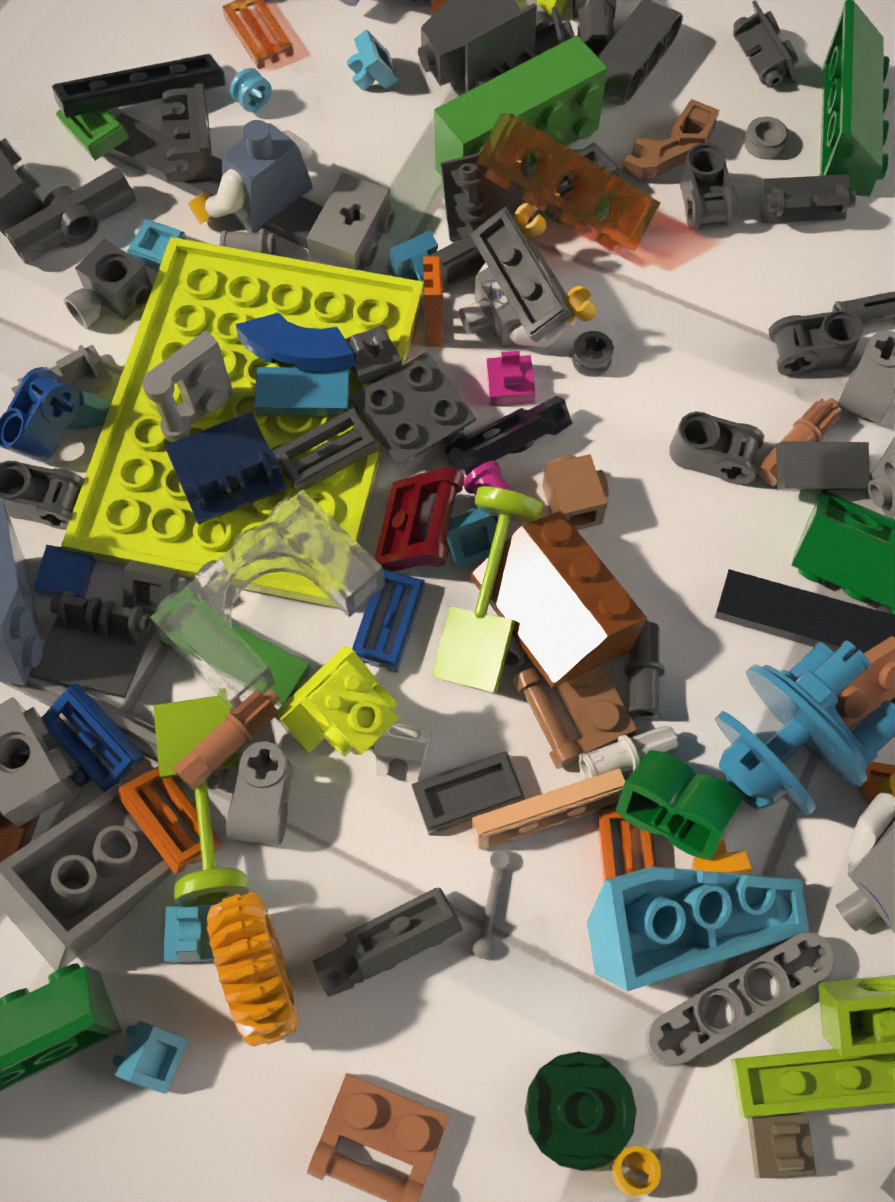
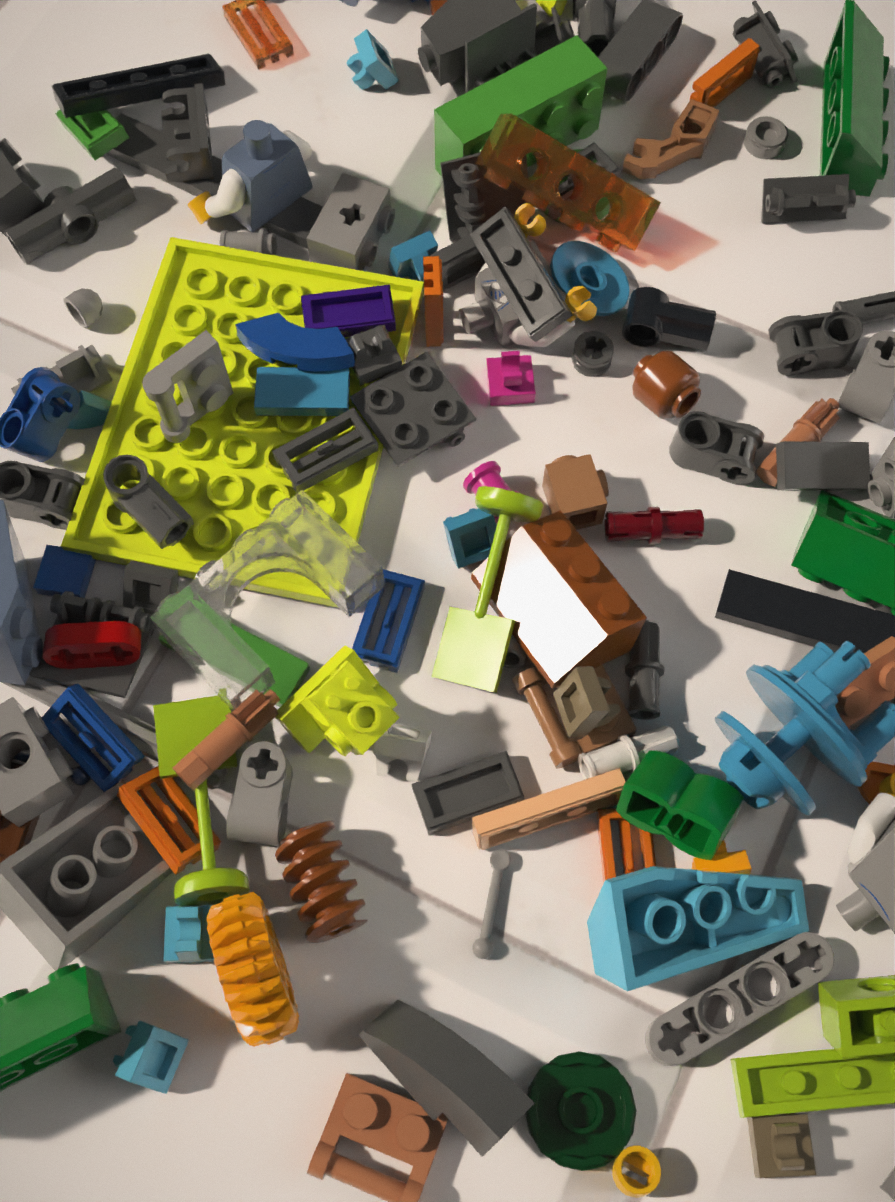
(92, 644): none -> red beam
(116, 278): dark grey brick -> none
(147, 501): none -> dark grey piece
(152, 242): medium azure tile -> none
(225, 467): dark blue hinge -> none
(250, 90): medium azure bush -> none
(319, 882): none -> dark orange piece
(350, 310): none -> dark purple tile
(388, 941): dark grey hinge -> none
(407, 518): dark red plate -> none
(447, 1074): none -> dark grey slope
(509, 435): black hinge -> none
(583, 702): none -> dark tan tile
(590, 266): none -> dark azure dish
(654, 525): none -> dark red pin
(656, 319): none -> black piece
(666, 385): none -> dark orange head
(707, 187): dark grey piece -> none
(726, 75): none -> orange tile

